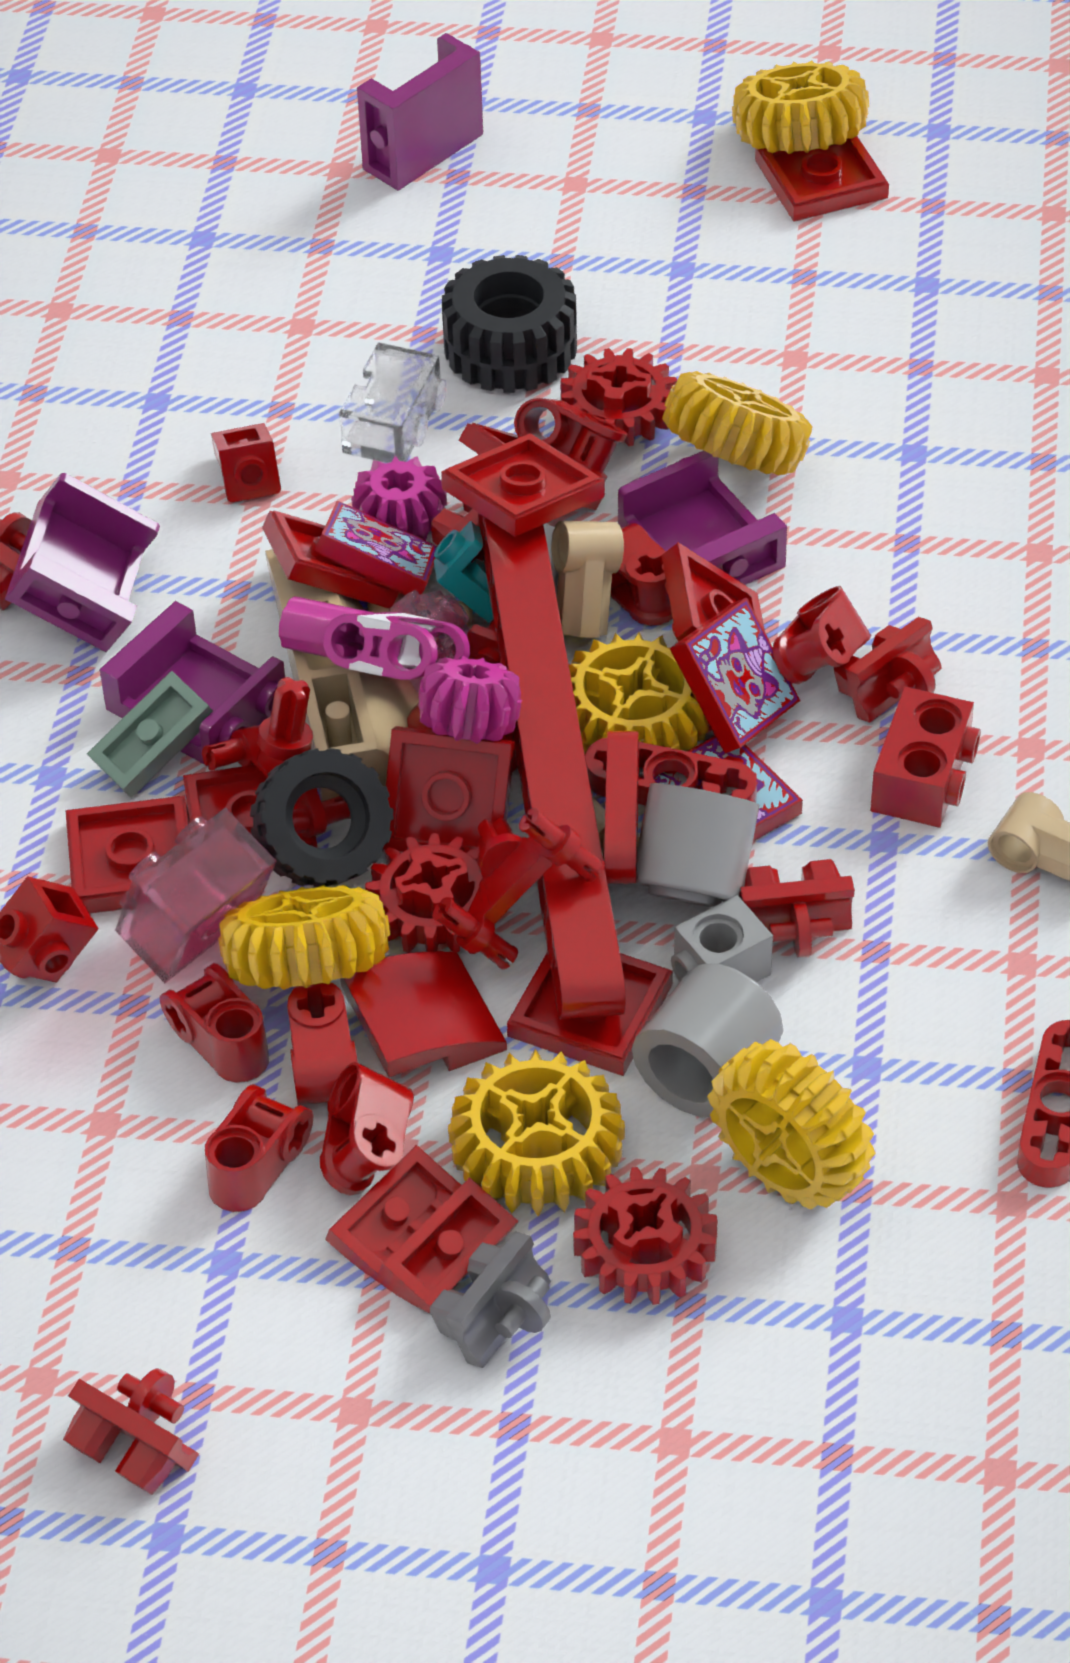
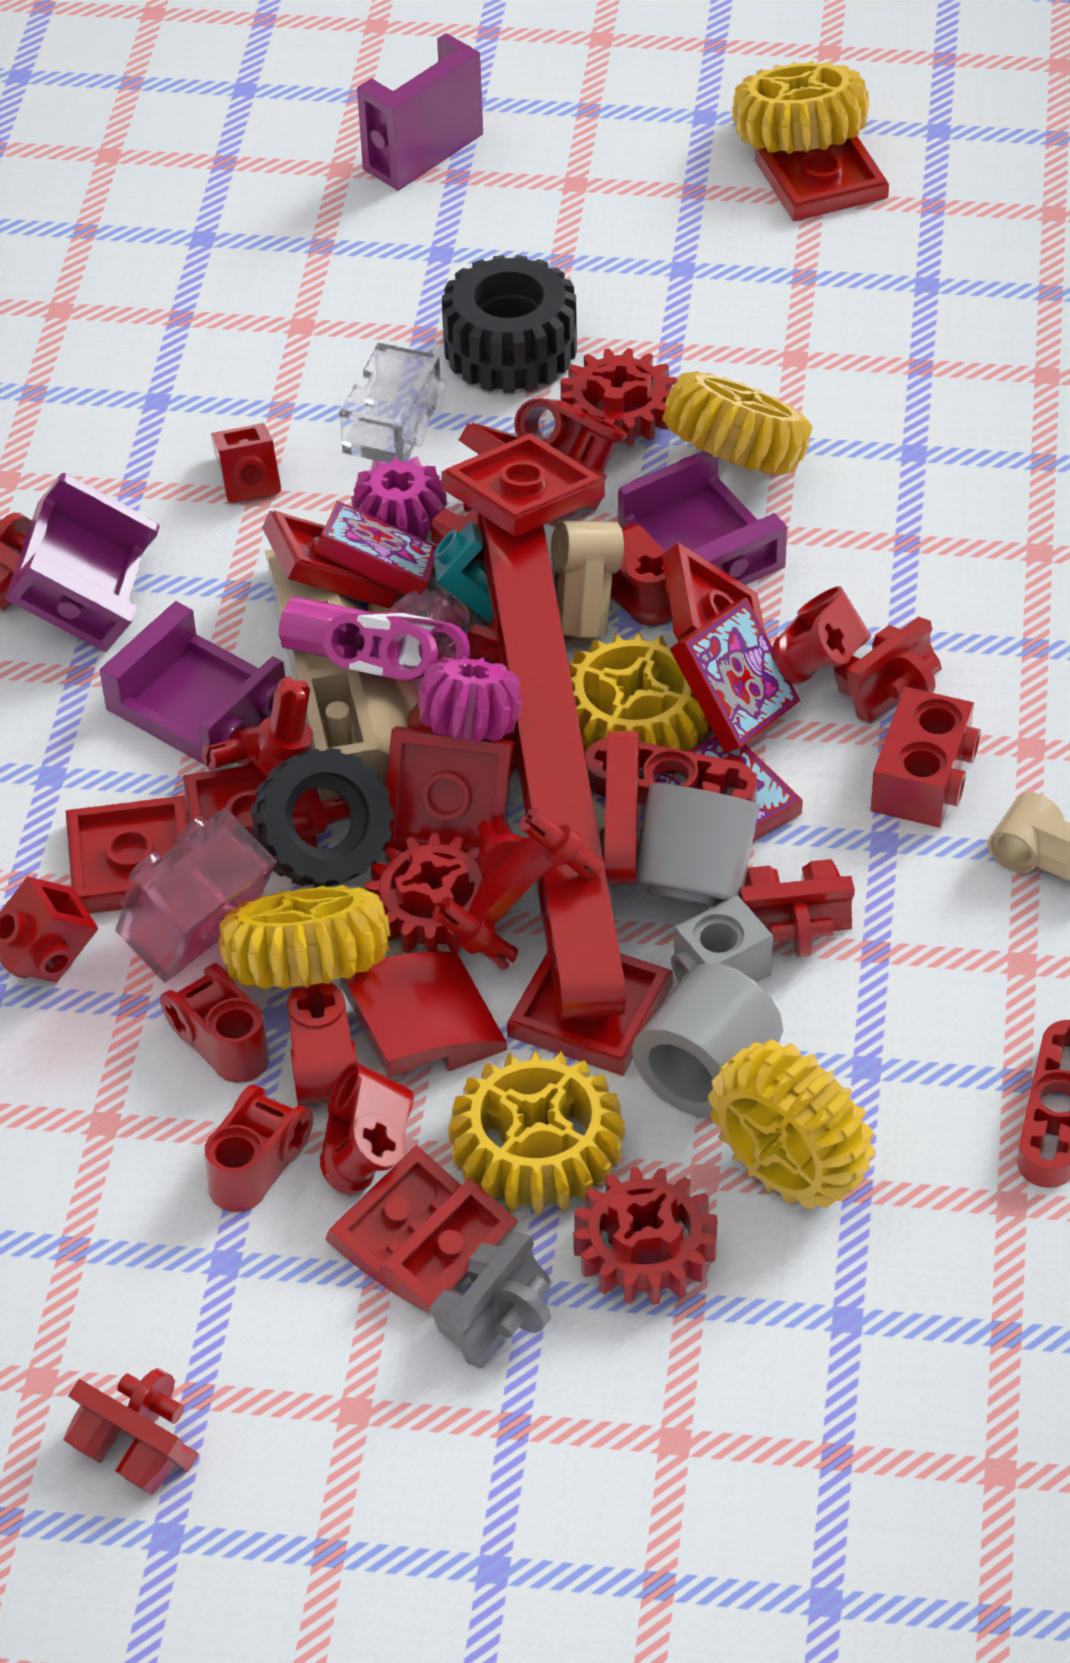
(150, 734): sand green plate -> none

